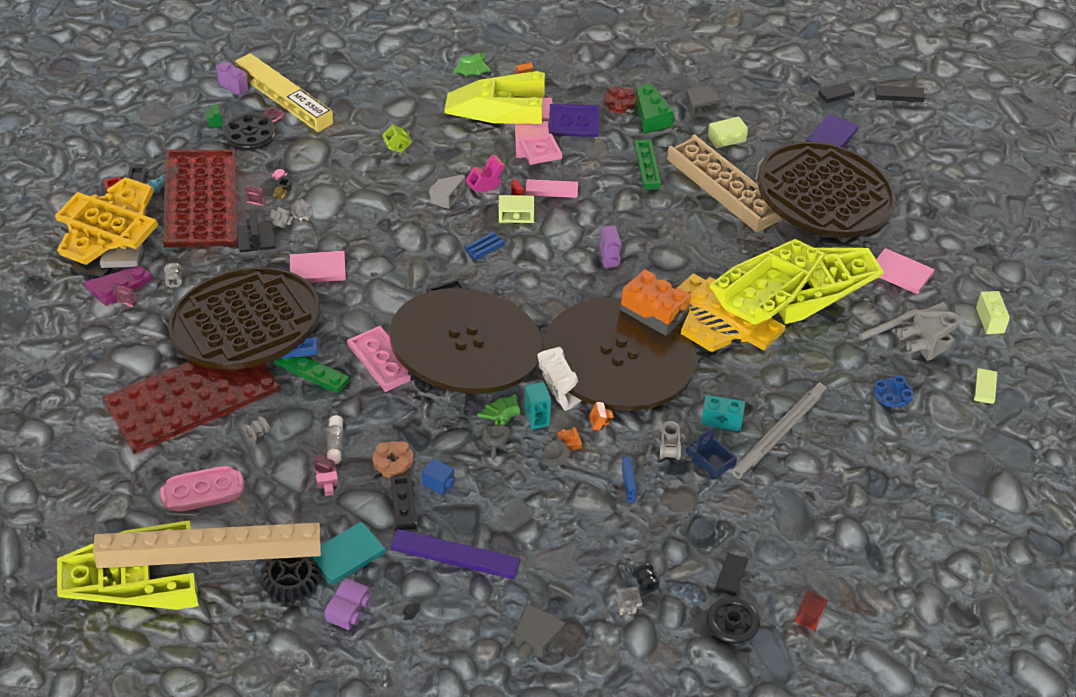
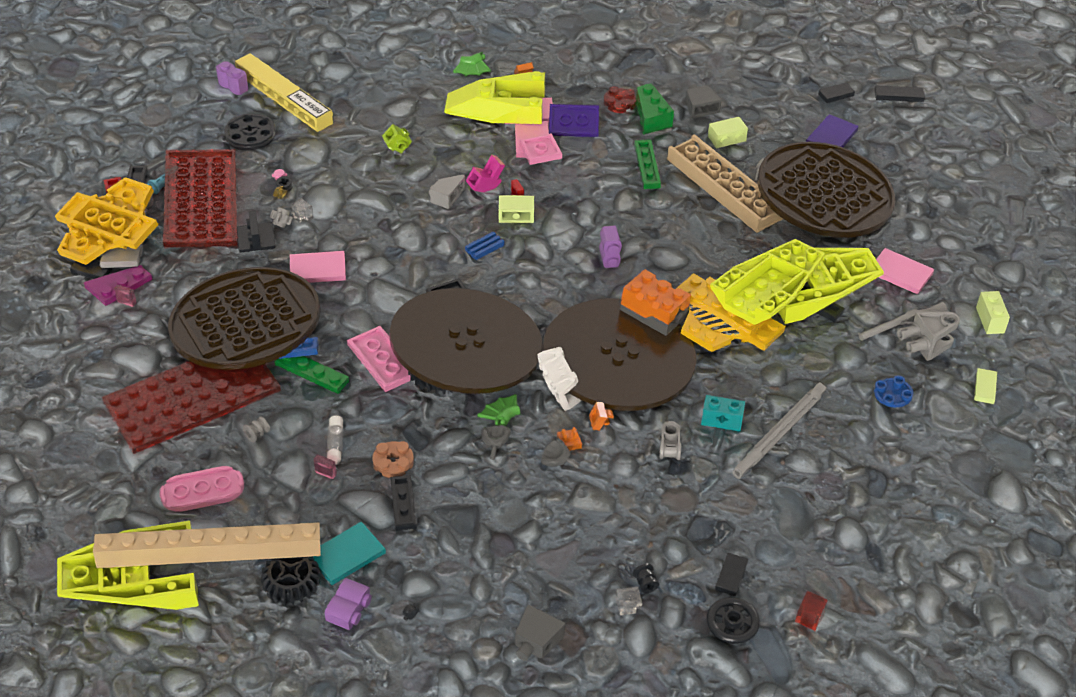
(173, 274): light grey bush -> none
(213, 116): green piece -> none
(255, 195): clear pink tile -> none
(274, 114): clear pink tile -> none
(327, 481): bright pink tile -> none
(438, 477): blue brick -> none
(455, 554): dark purple tile -> none
(537, 405): teal brick -> none
(552, 188): bright pink tile -> none
(628, 479): blue tile -> none
(711, 454): dark blue piece -> none

